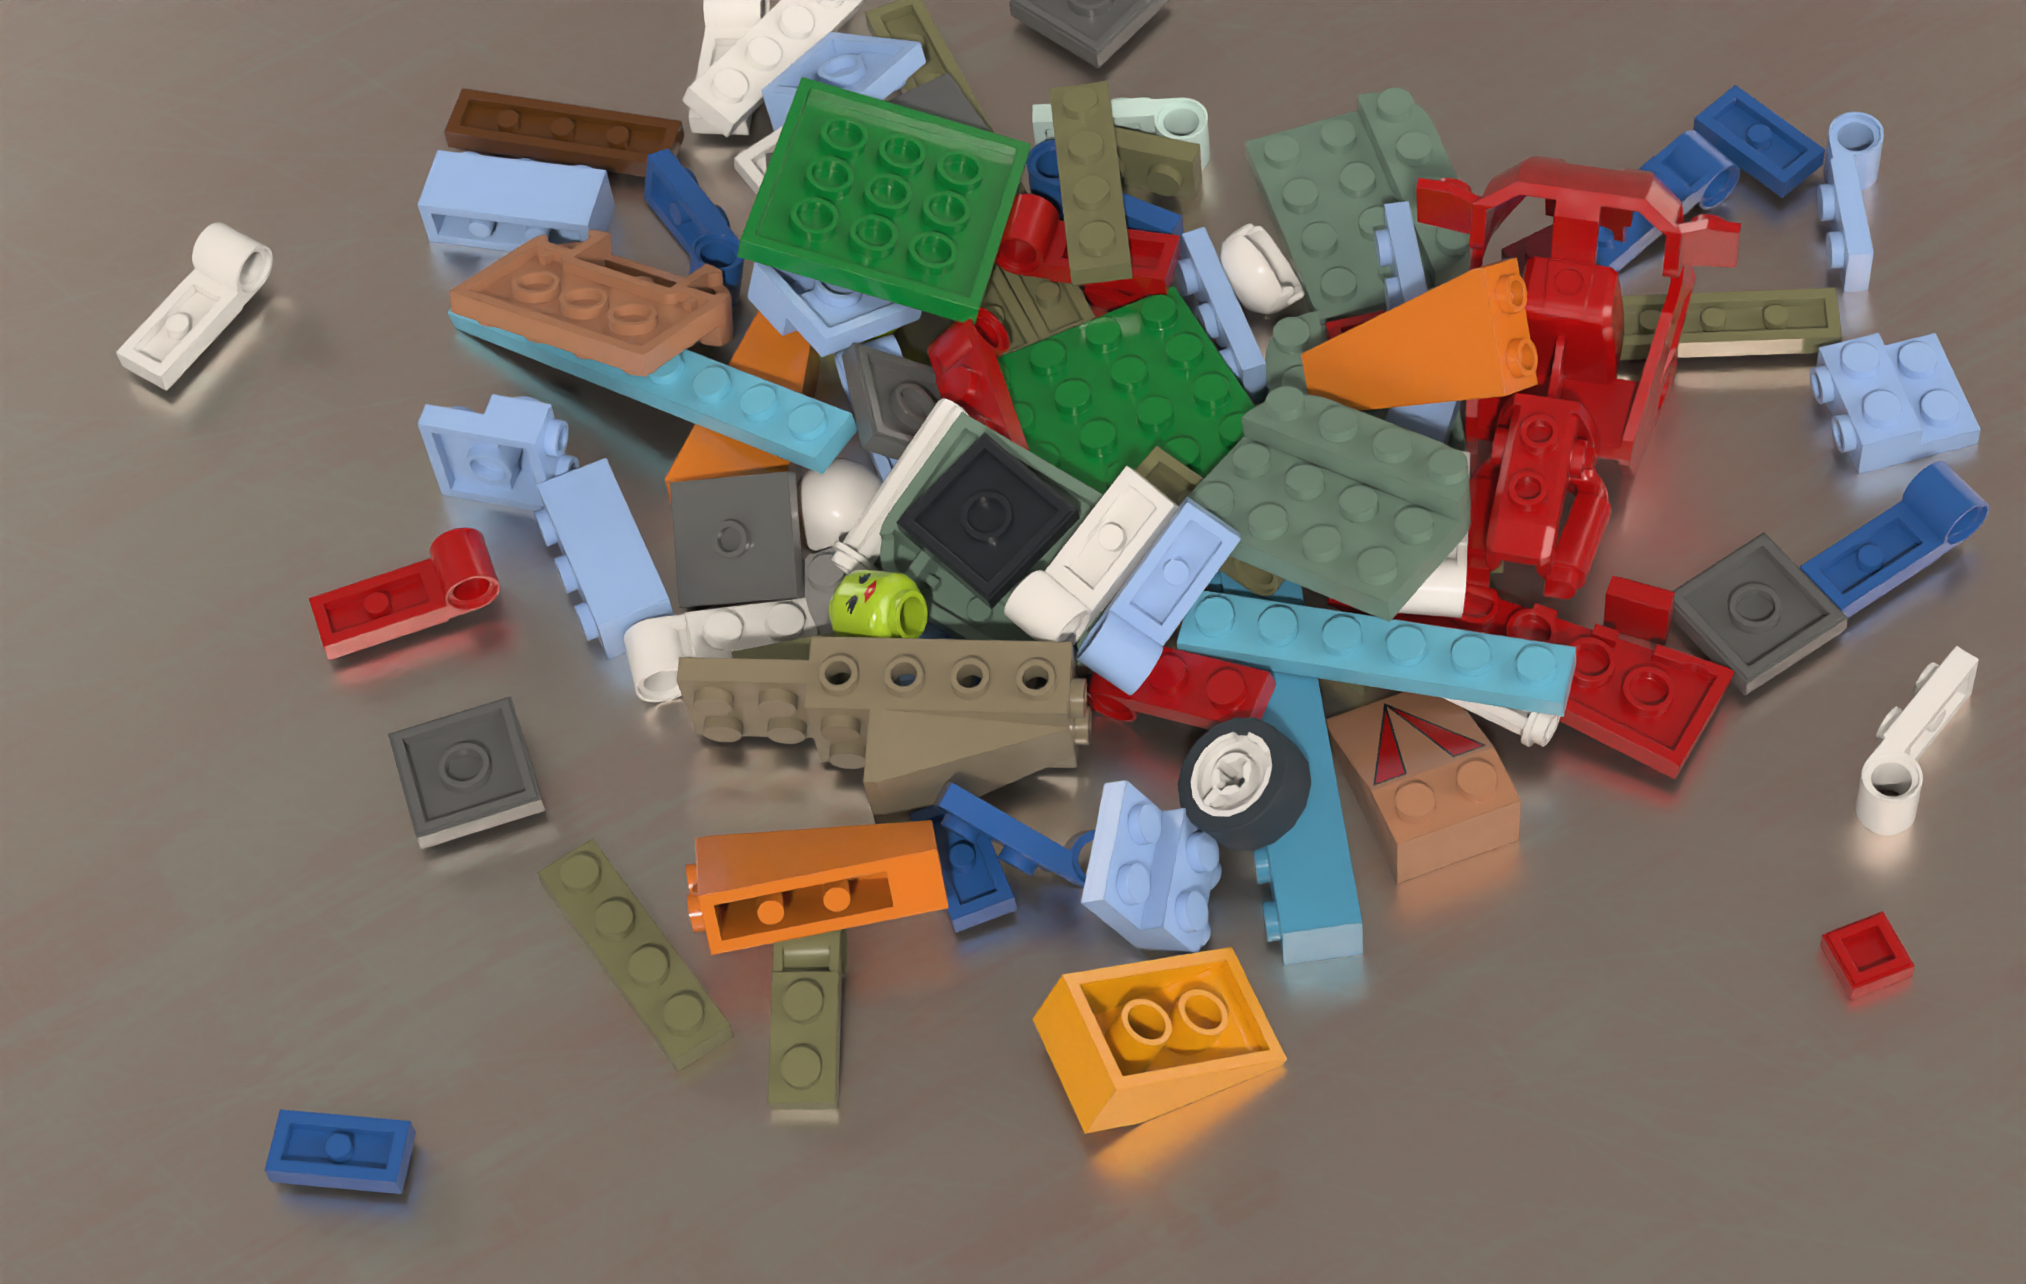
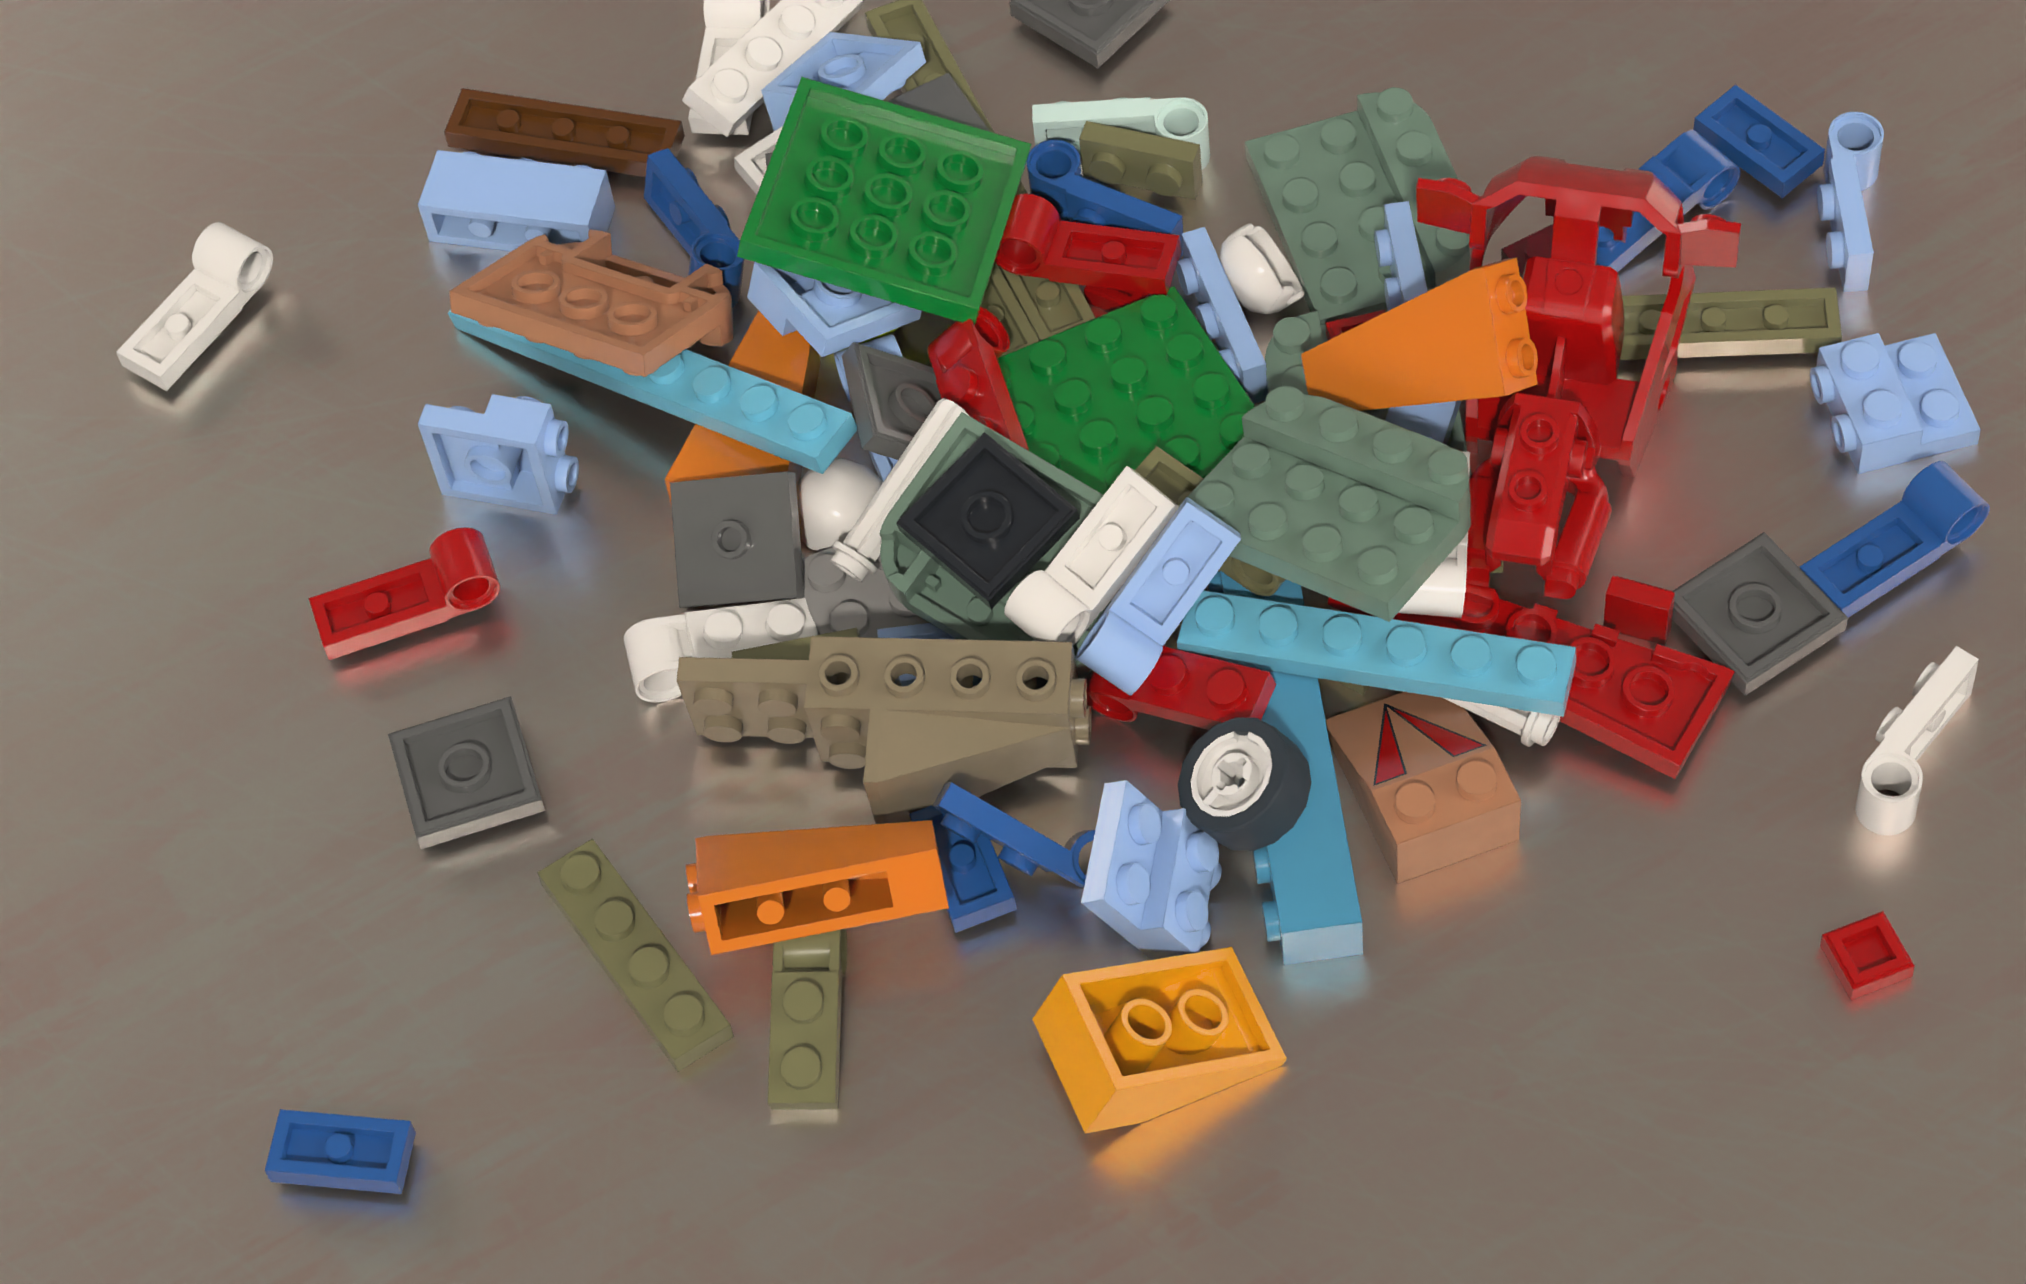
(600, 554): light blue brick -> none
(878, 606): lime head -> none
(1090, 183): olive plate -> none

